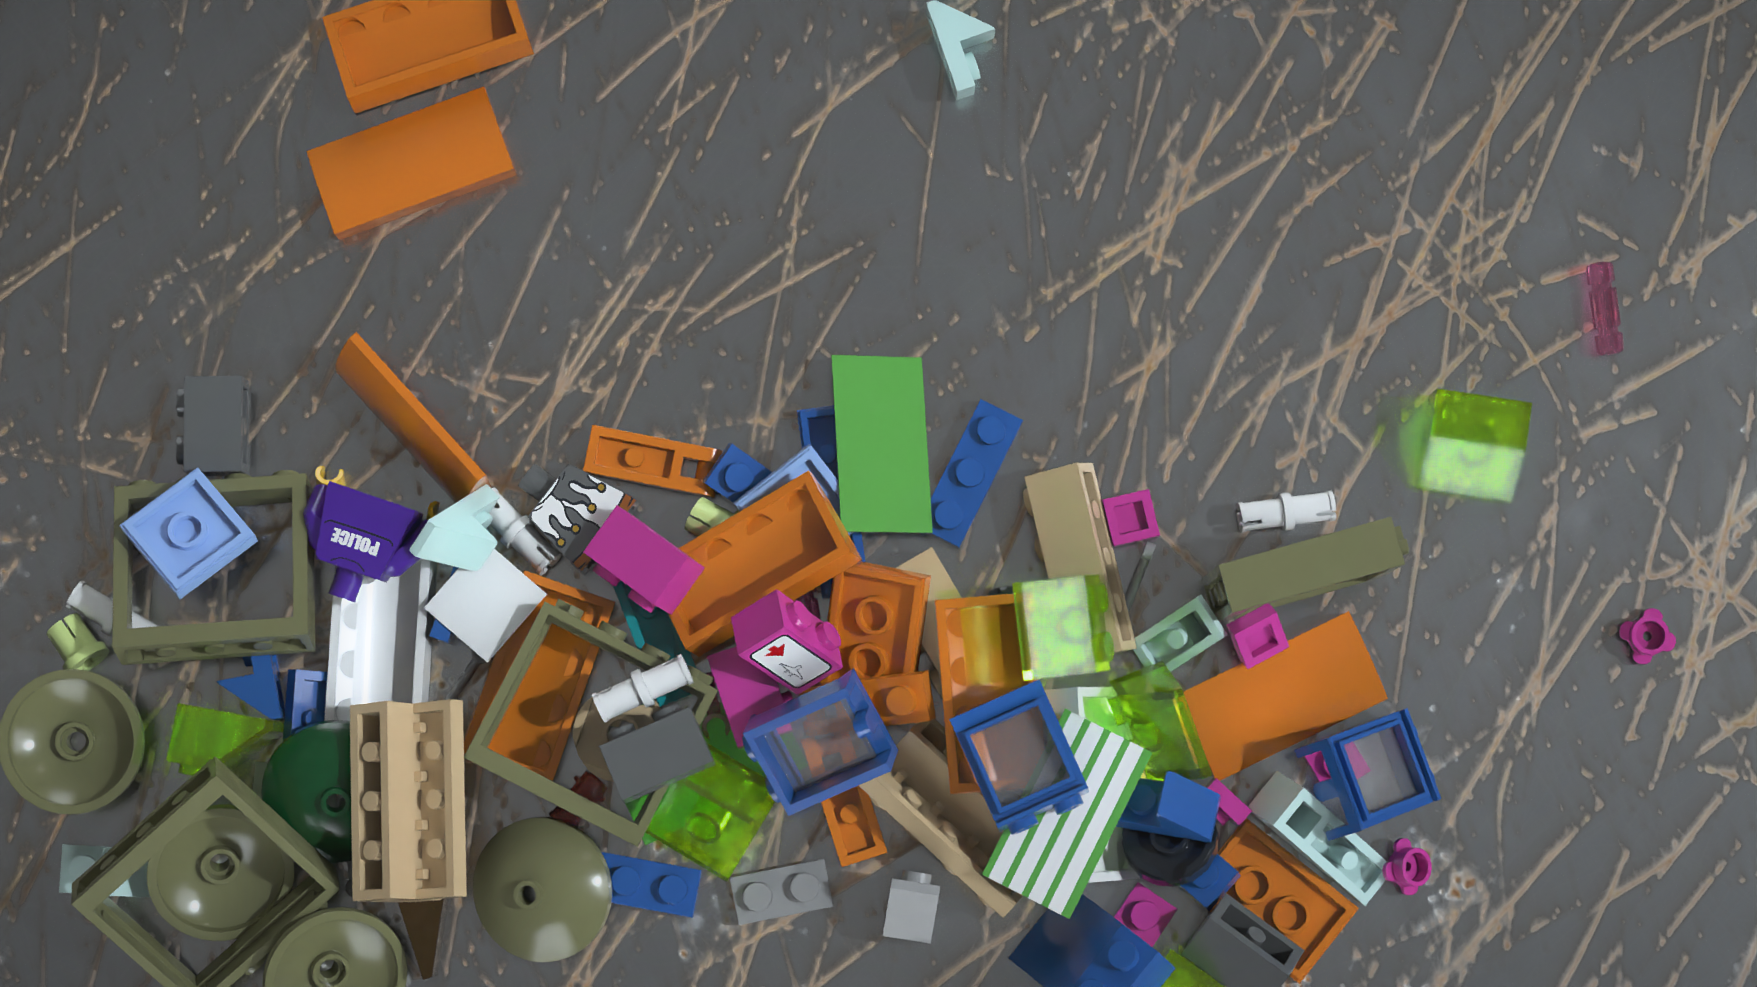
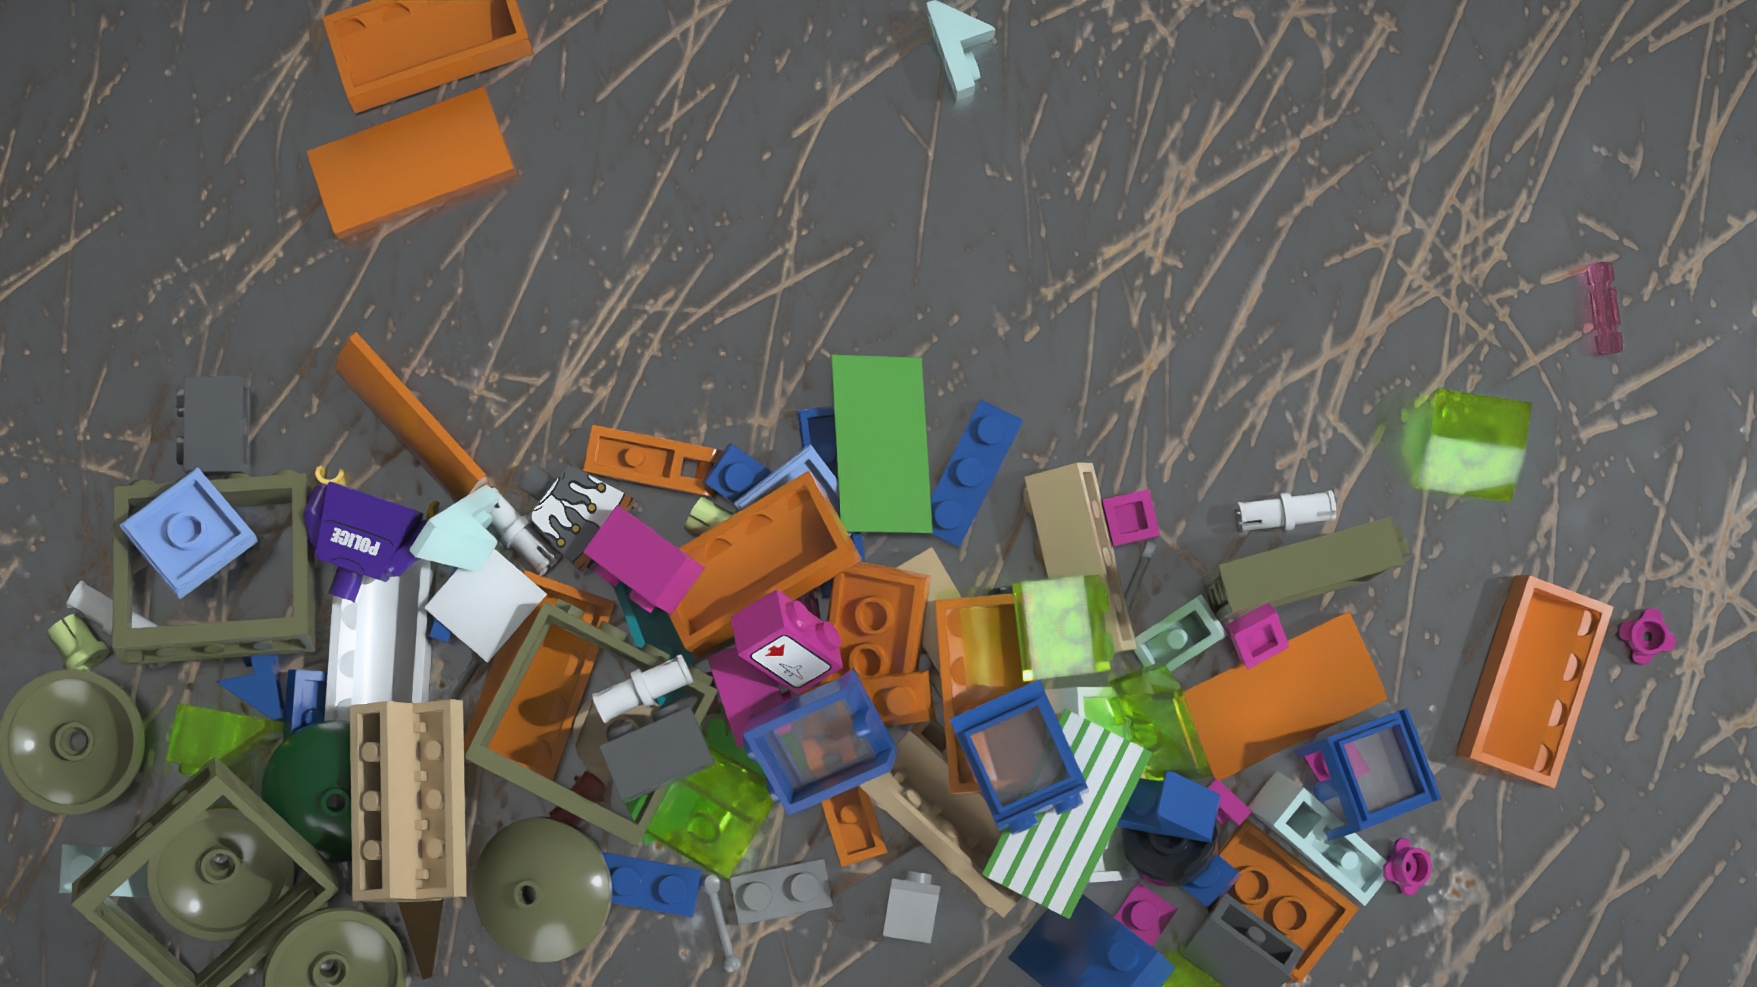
(710, 885): none -> light grey hinge
(1534, 680): none -> orange slope

